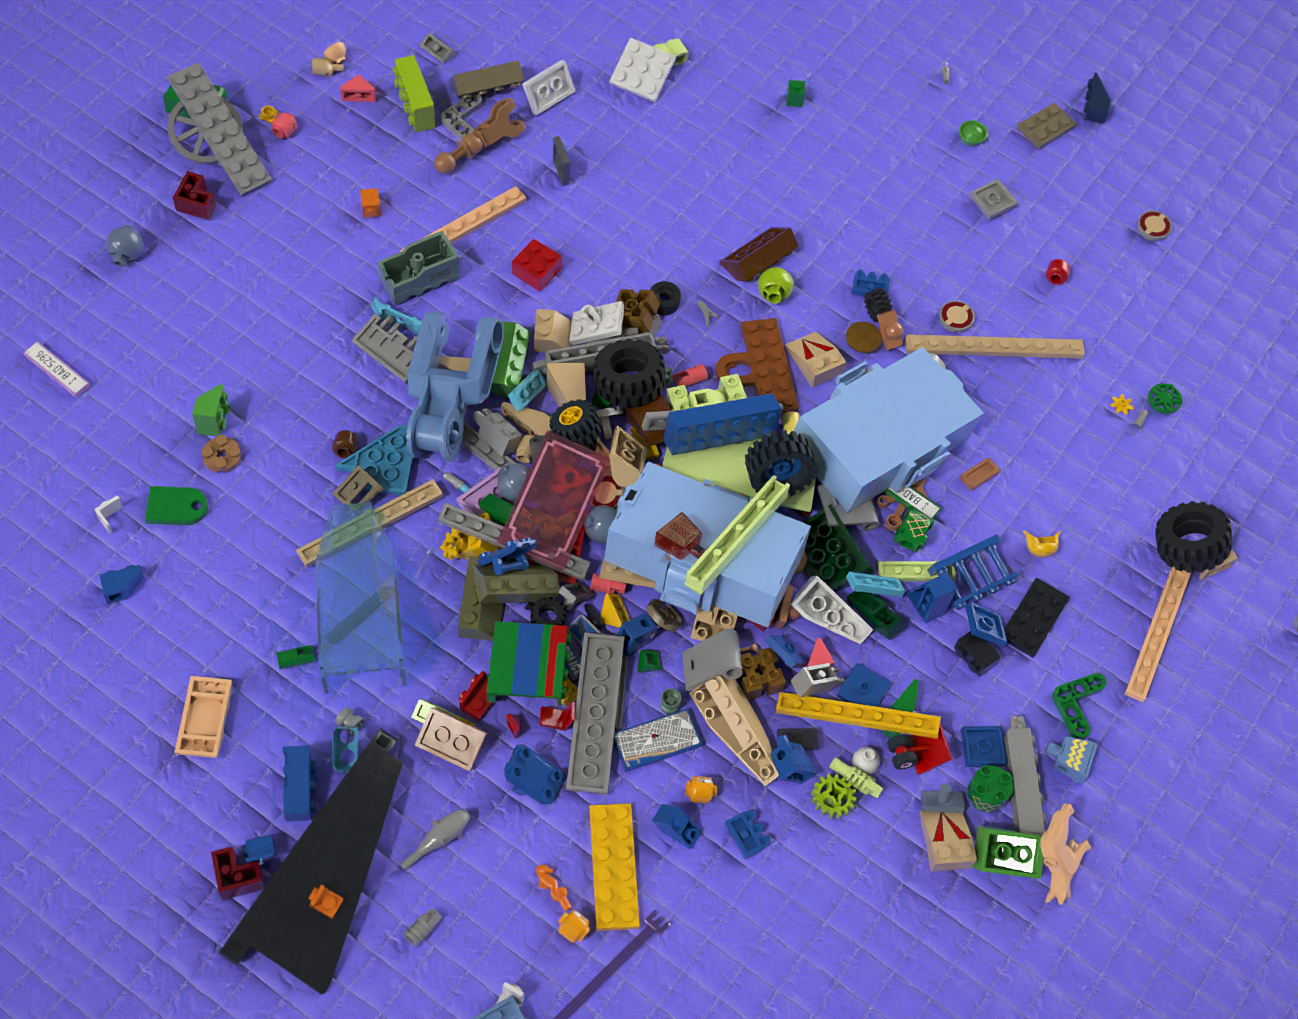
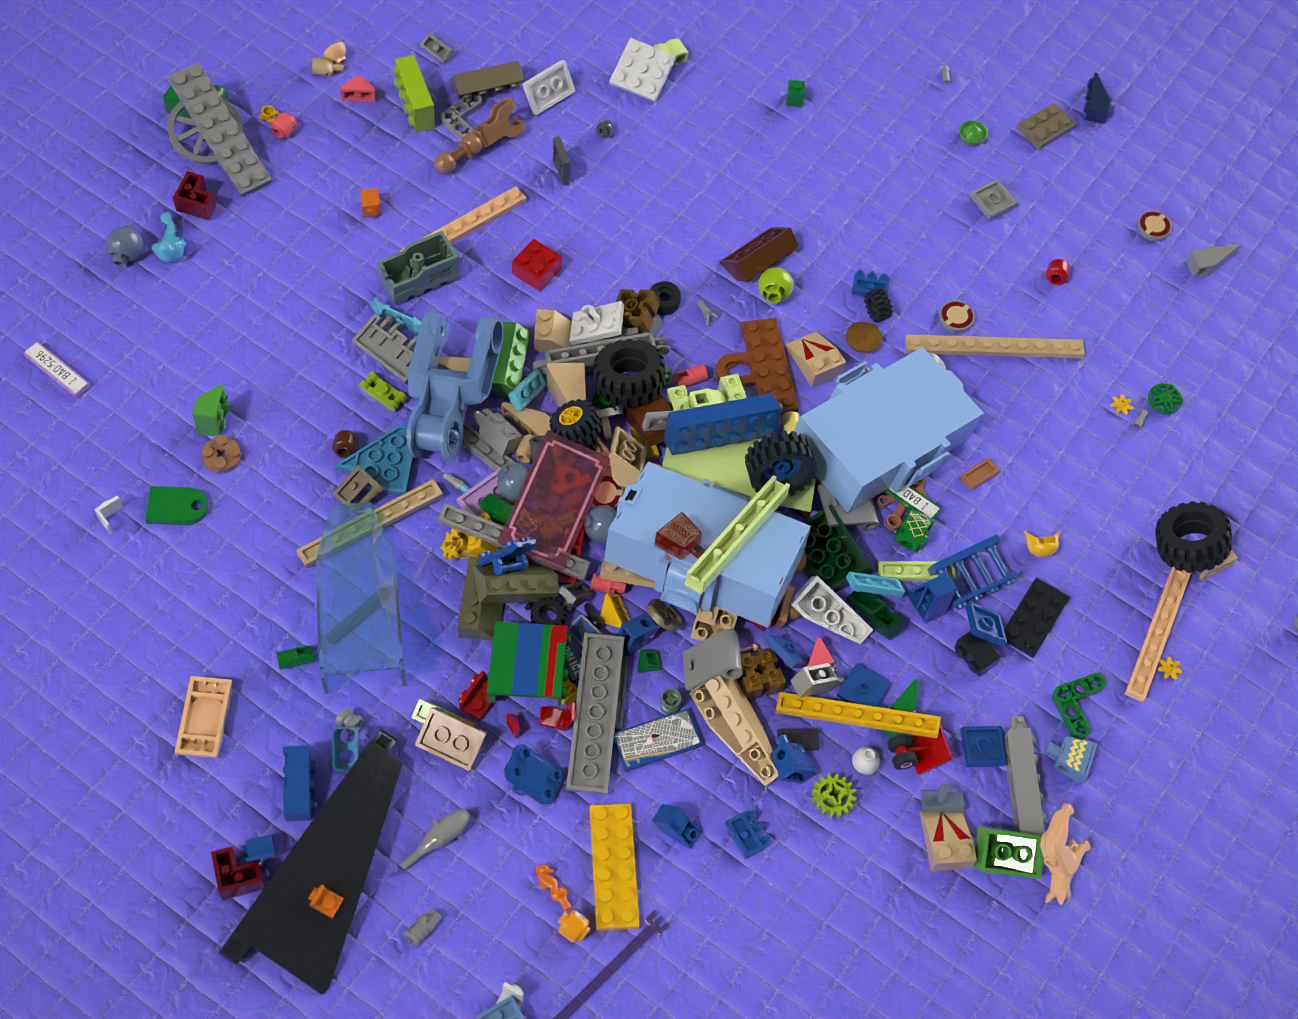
(121, 583): blue slope -> none
(170, 247): none -> medium azure hair
(382, 391): none -> lime plate
(604, 129): none -> dark grey plate
(700, 789): light orange head -> none
(859, 779): yellowish green hinge -> none
(890, 329): nougat tile -> none
(990, 788): green brick -> none
(1169, 668): none -> yellow plant
(1208, 260): none -> light grey slope

